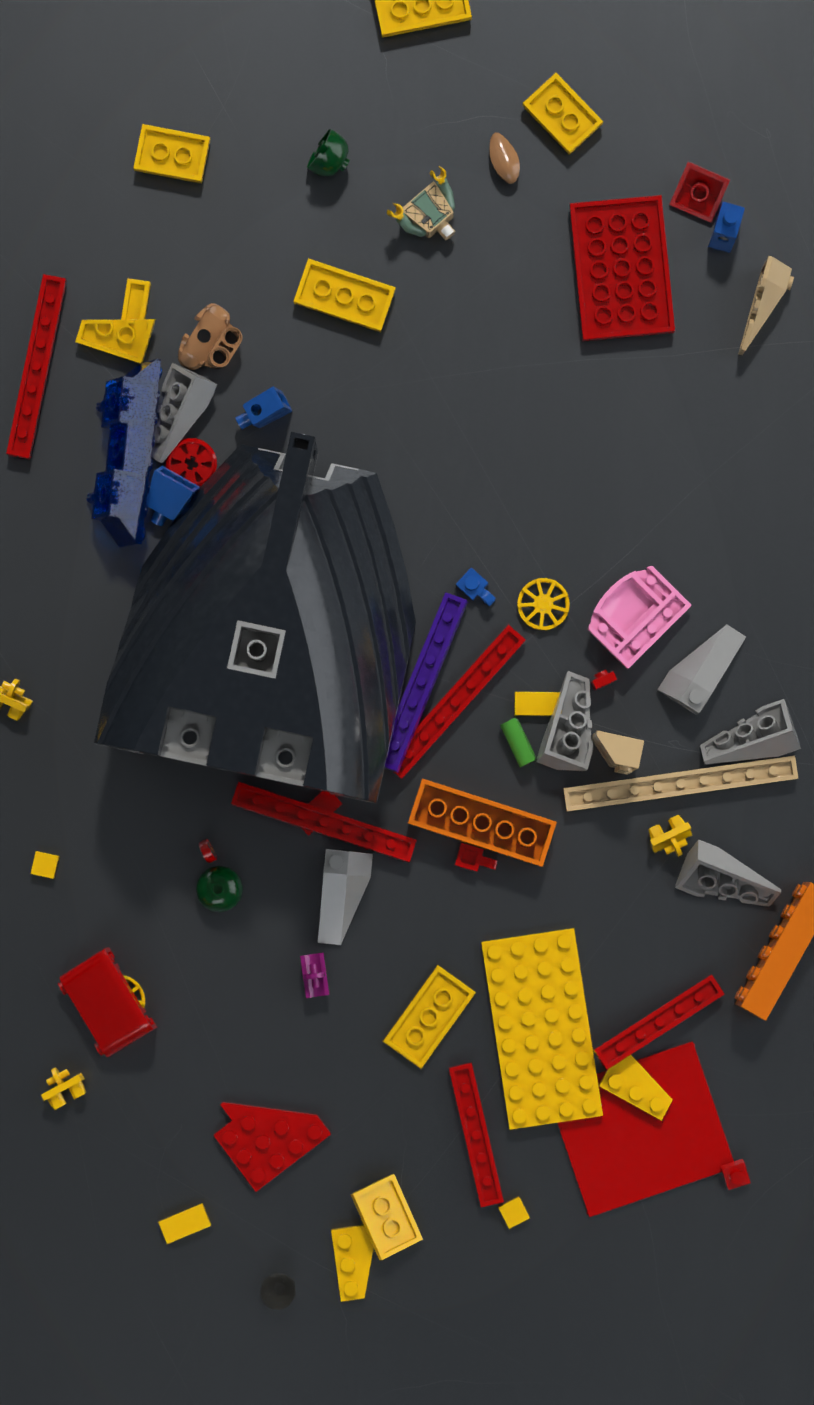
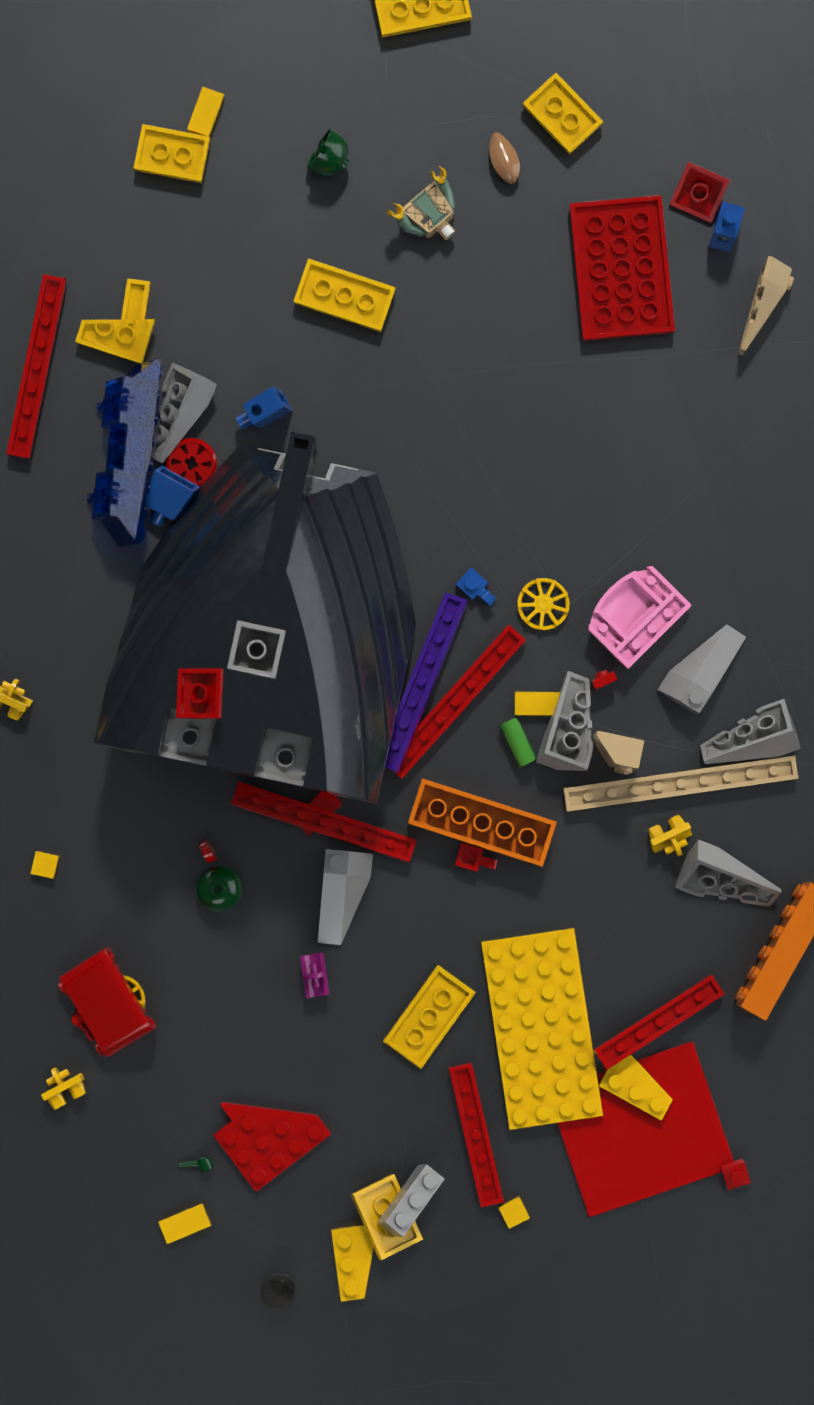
(78, 1021): none -> red hand
(199, 693): none -> red slope
(204, 1163): none -> dark green hand
(205, 112): none -> yellow tile
(216, 321): medium nougat piece -> none
(410, 1200): none -> light grey brick

